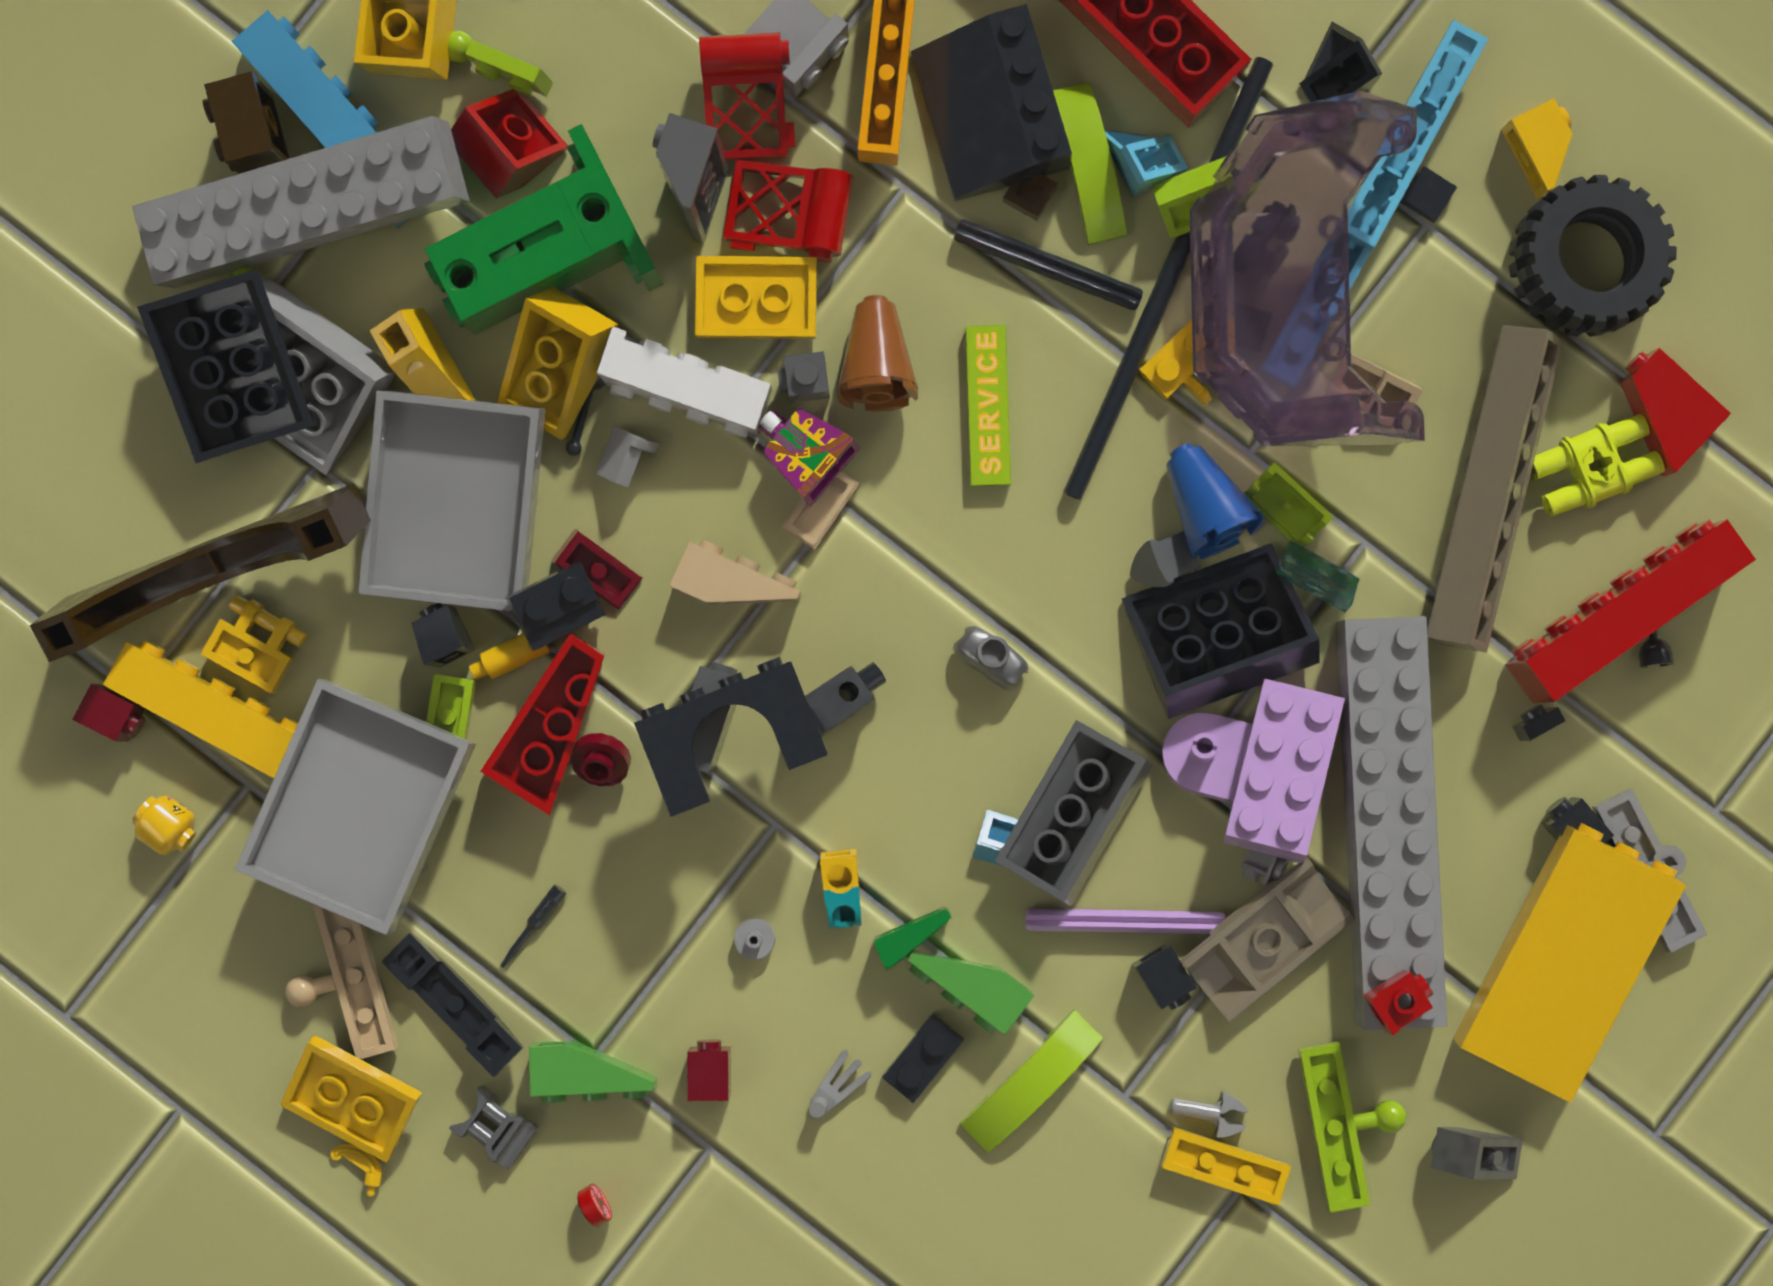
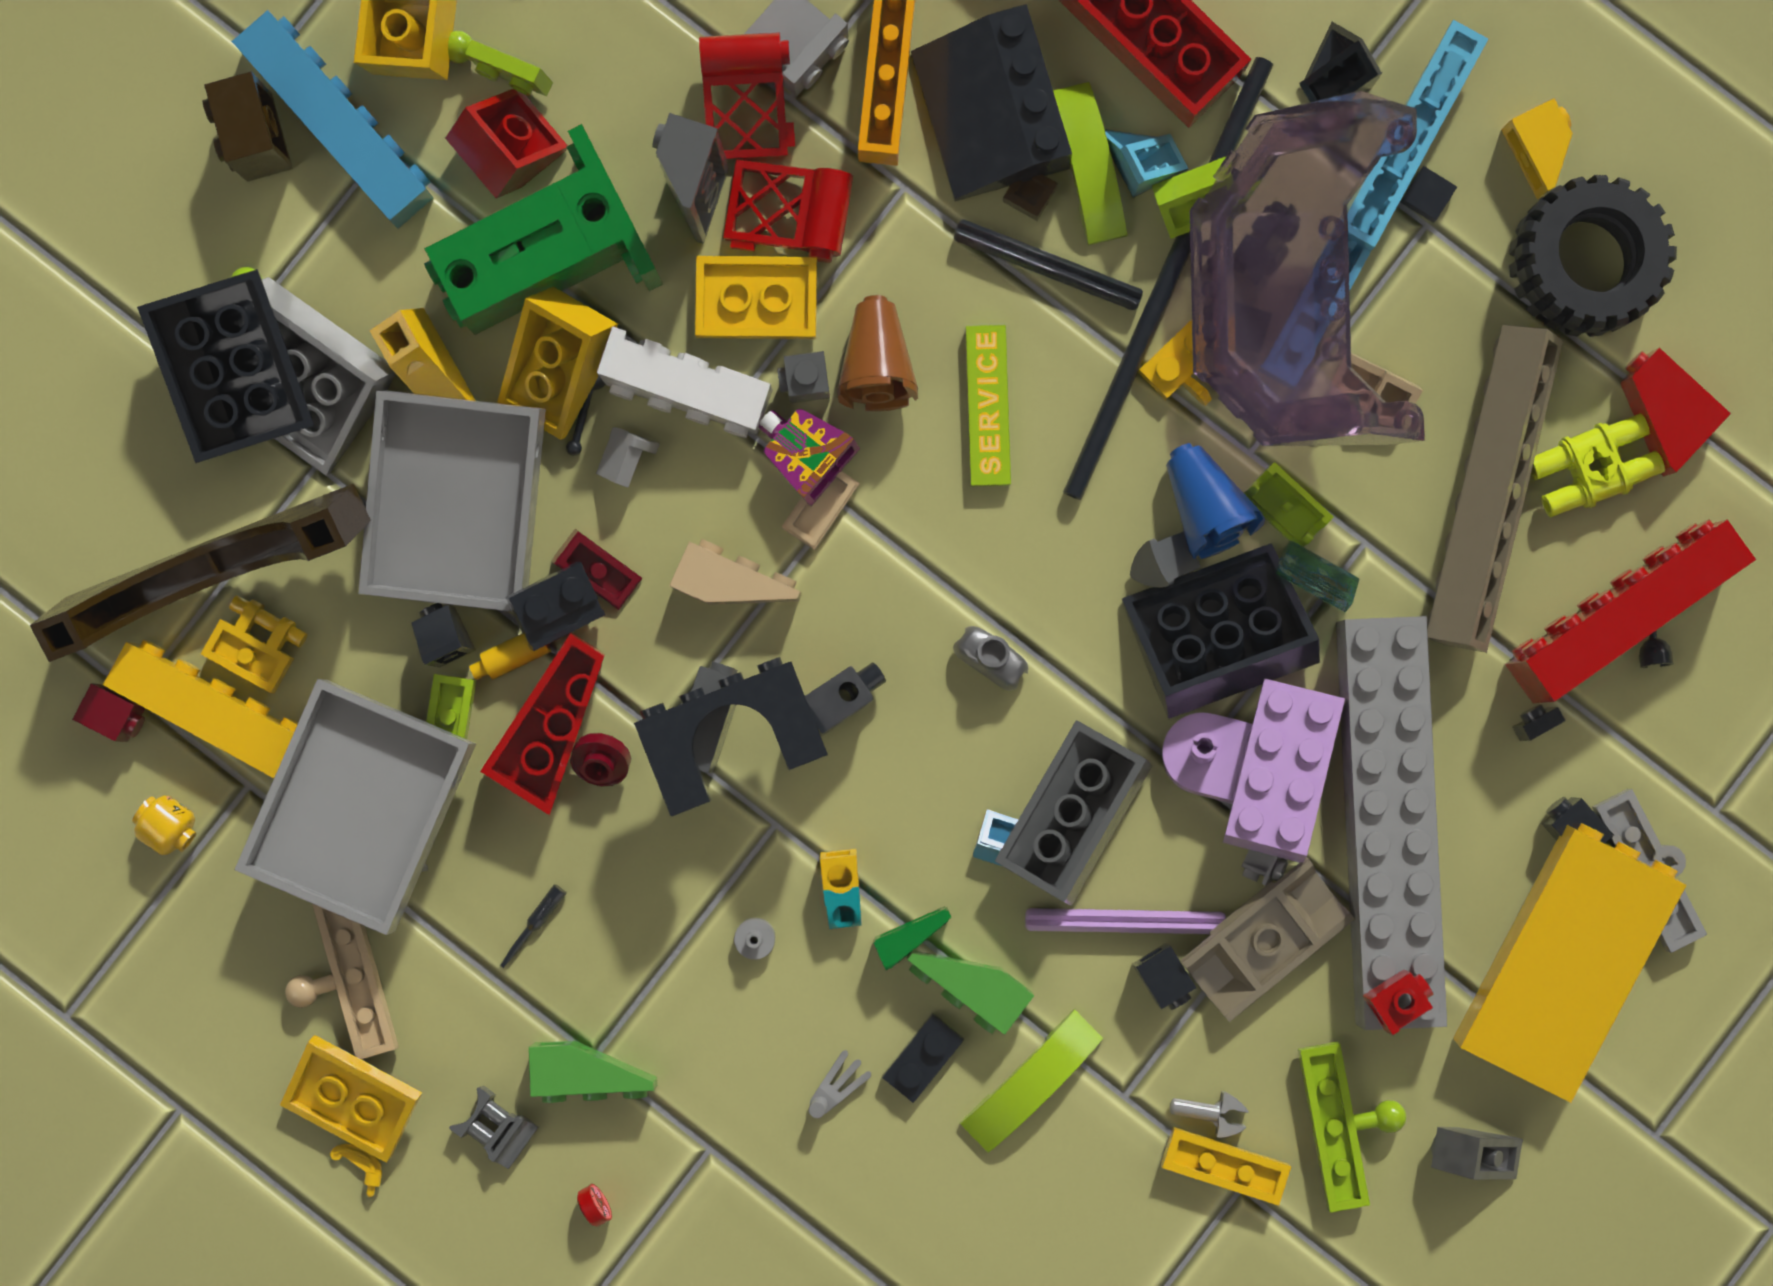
(301, 203): light grey brick -> none
(454, 1002): black slope -> none
(709, 1071): dark red brick -> none

